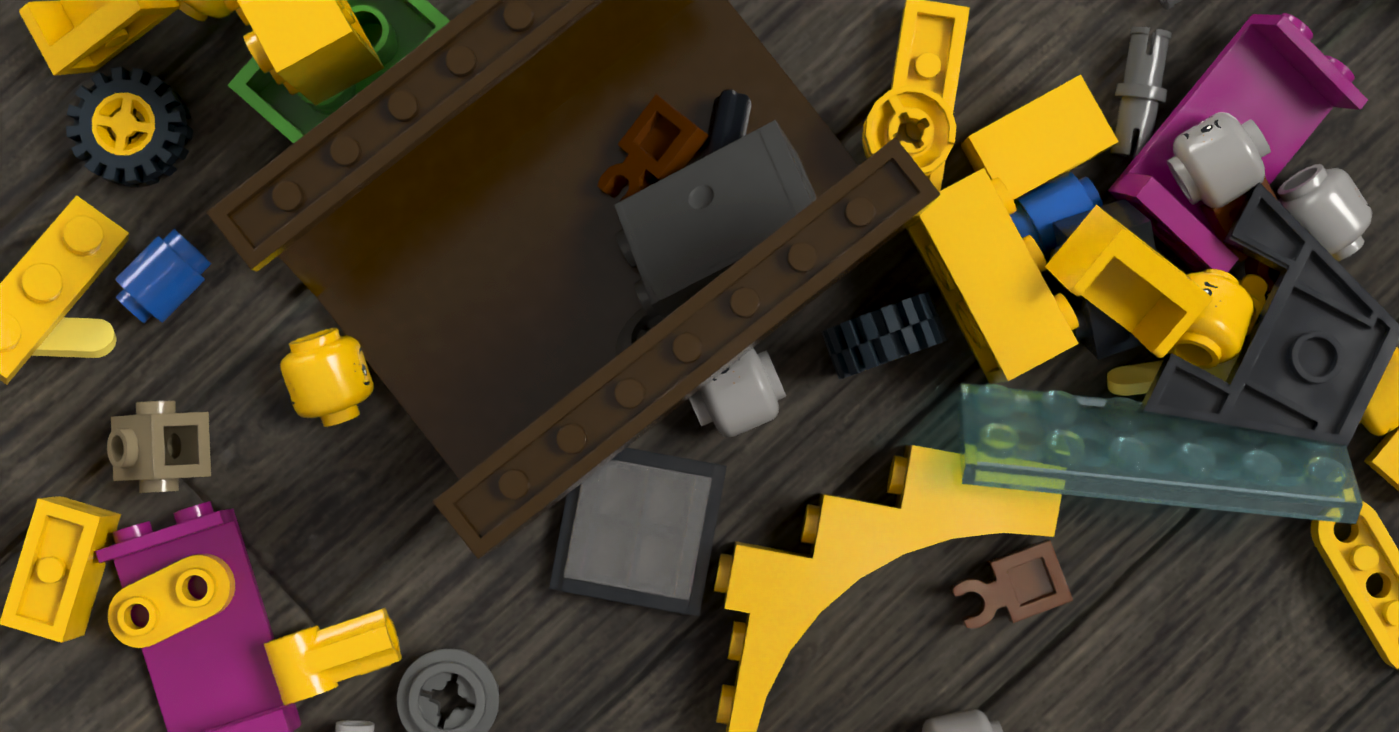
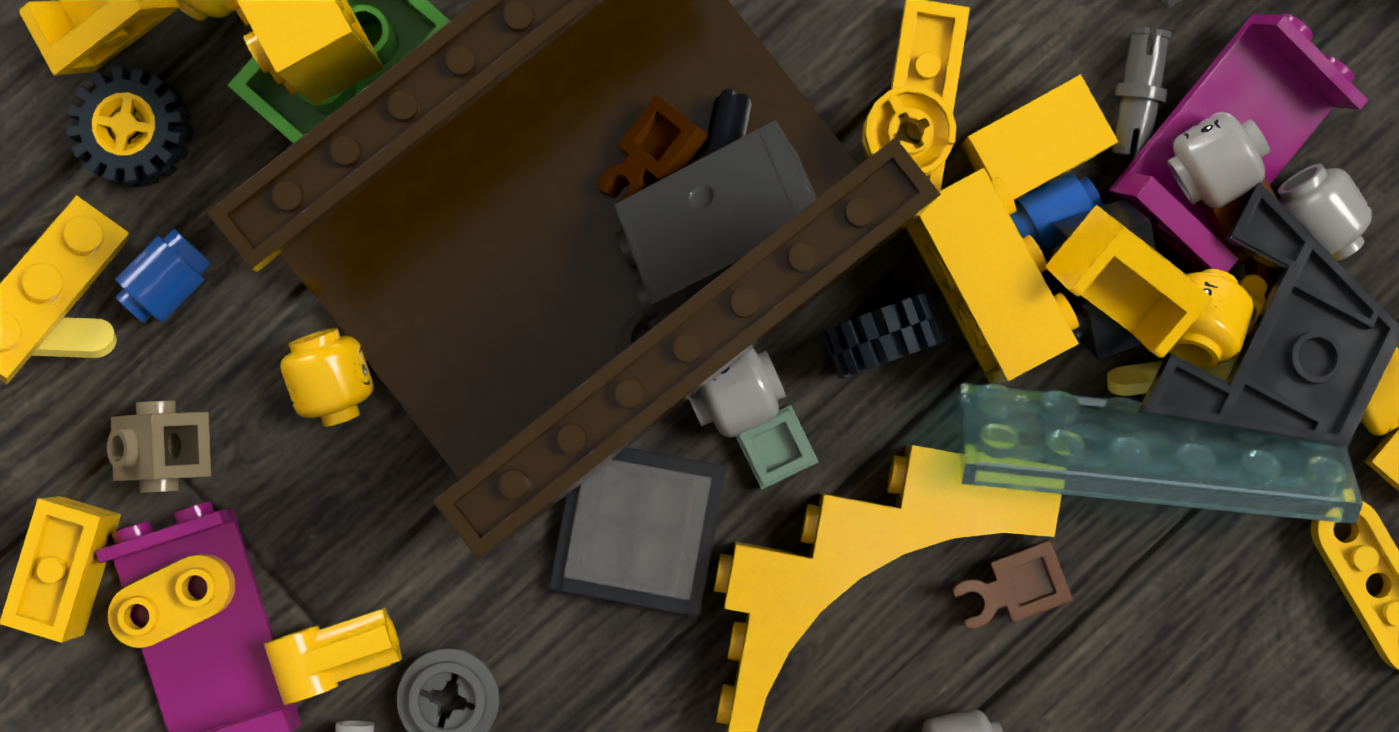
(777, 448): none -> sand green tile

